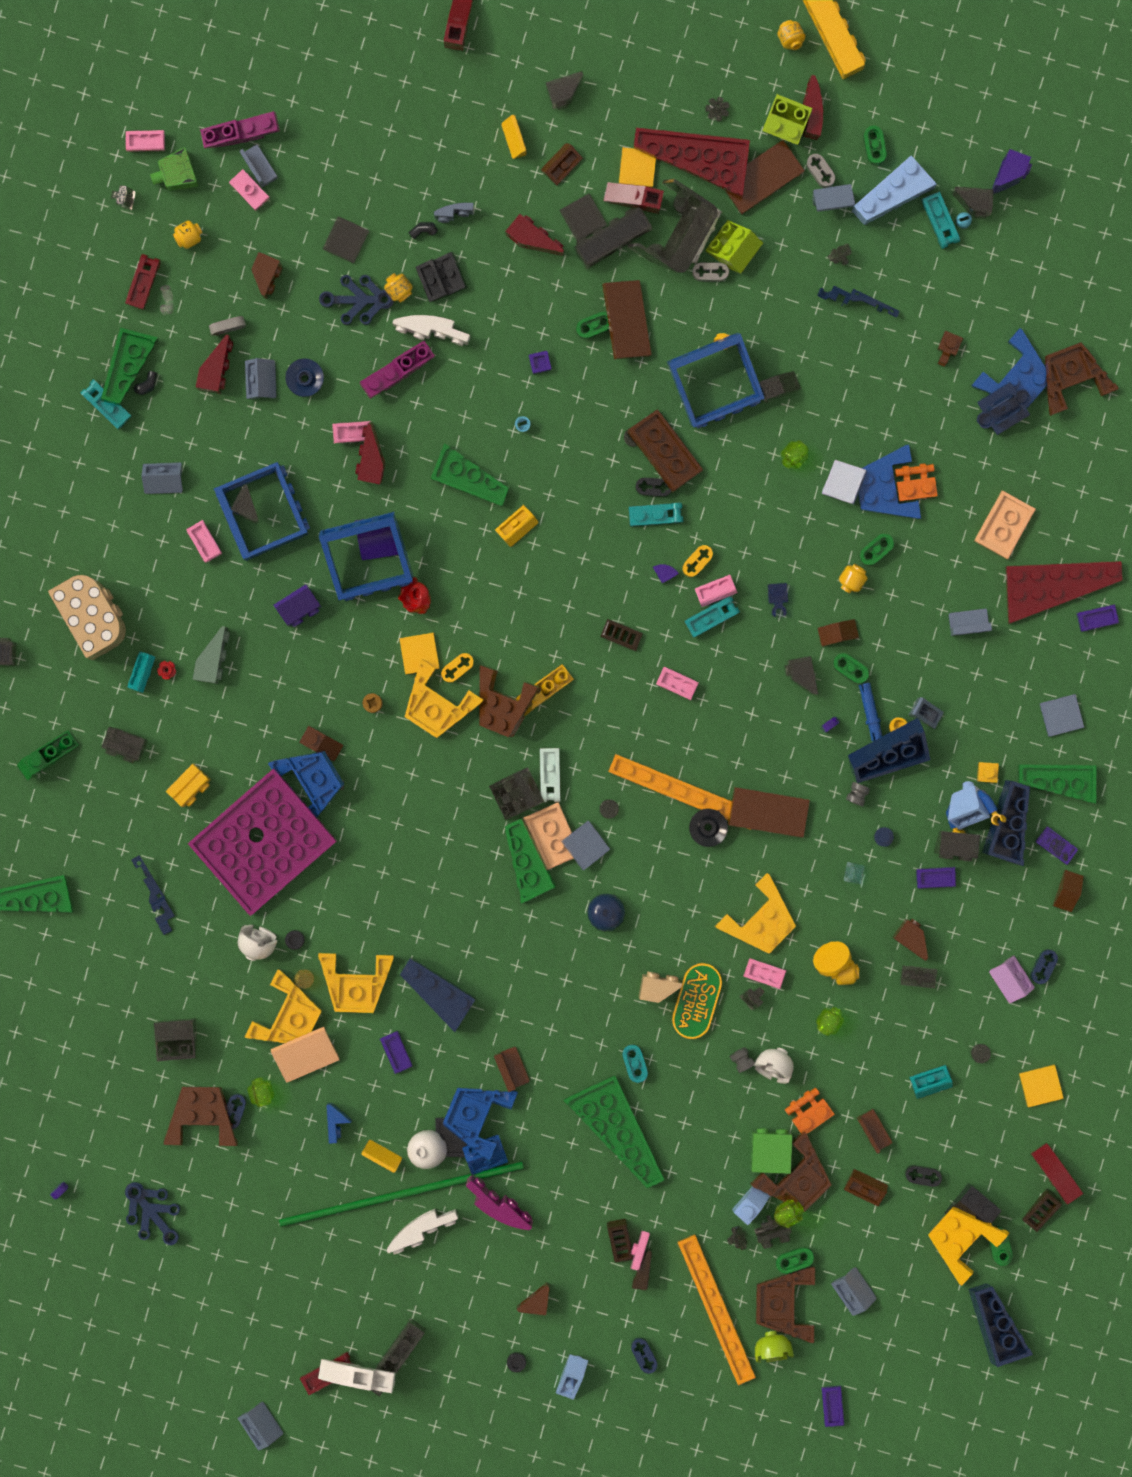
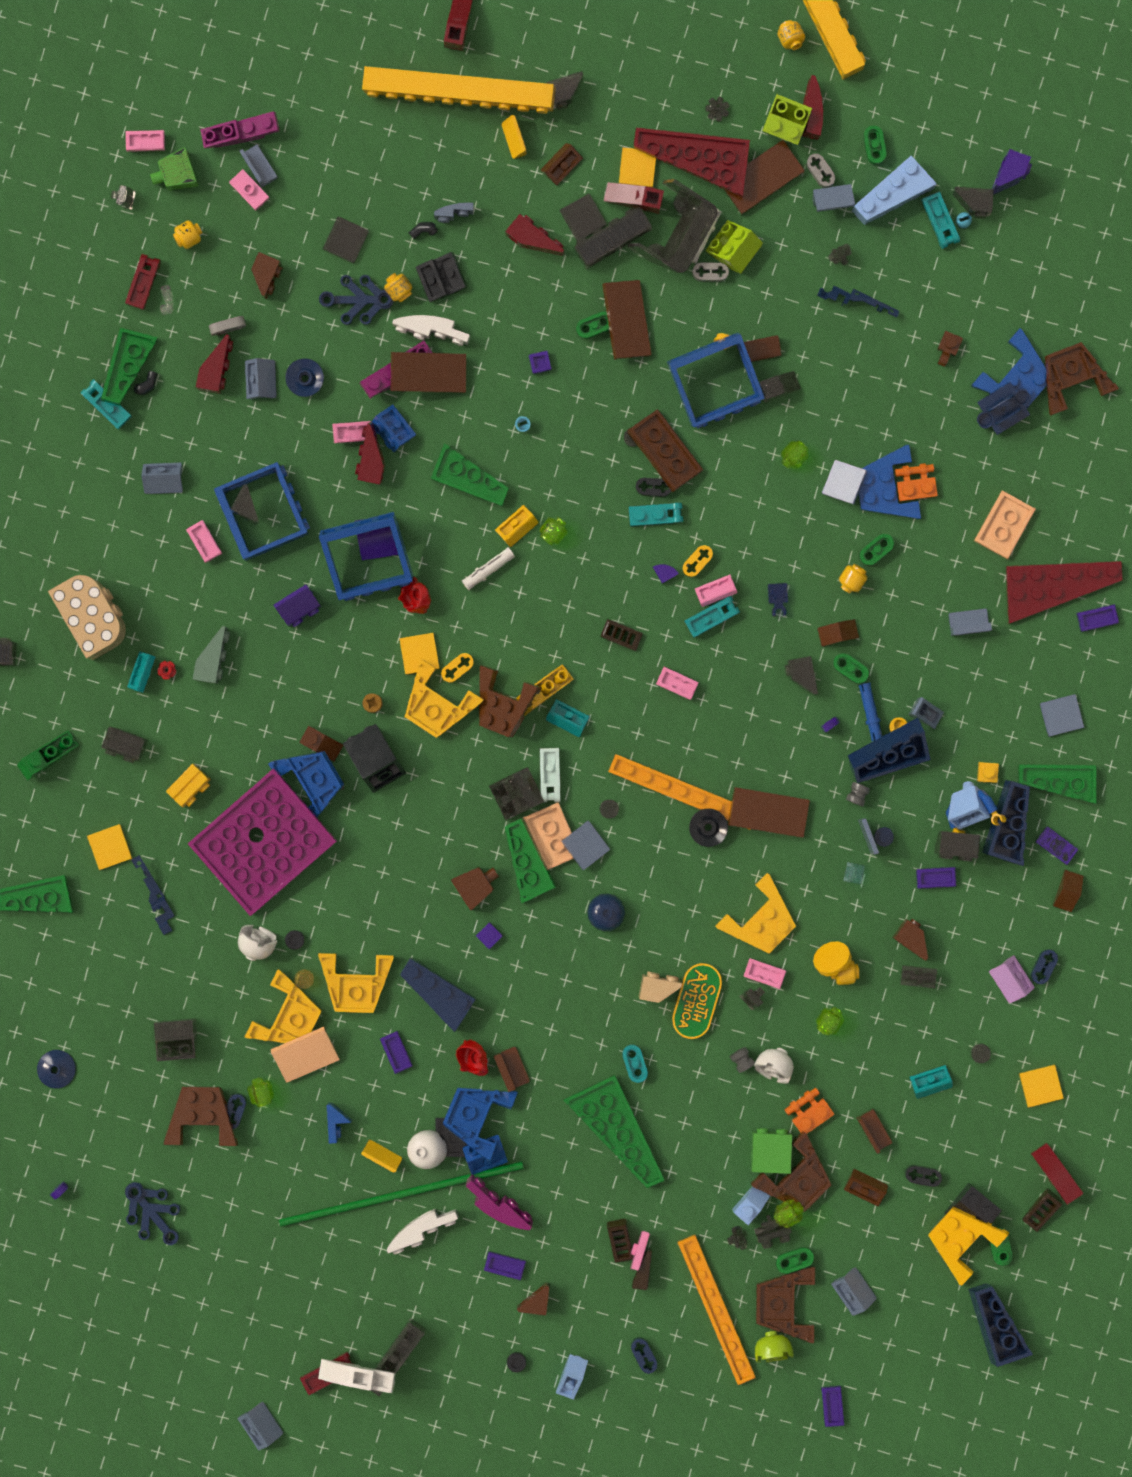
(65, 1066): none -> dark blue dish
(109, 847): none -> yellow piece
(374, 758): none -> black slope
(393, 428): none -> blue bracket
(428, 372): none -> reddish brown tile
(458, 88): none -> yellow brick
(472, 1058): none -> red hair
(475, 885): none -> reddish brown torso
(489, 935): none -> dark purple tile
(491, 566): none -> white pin
(504, 1265): none -> dark purple tile
(553, 530): none -> clear neon green head
(567, 718): none -> teal slope
(763, 348): none -> reddish brown slope
(868, 836): none -> sand blue piece

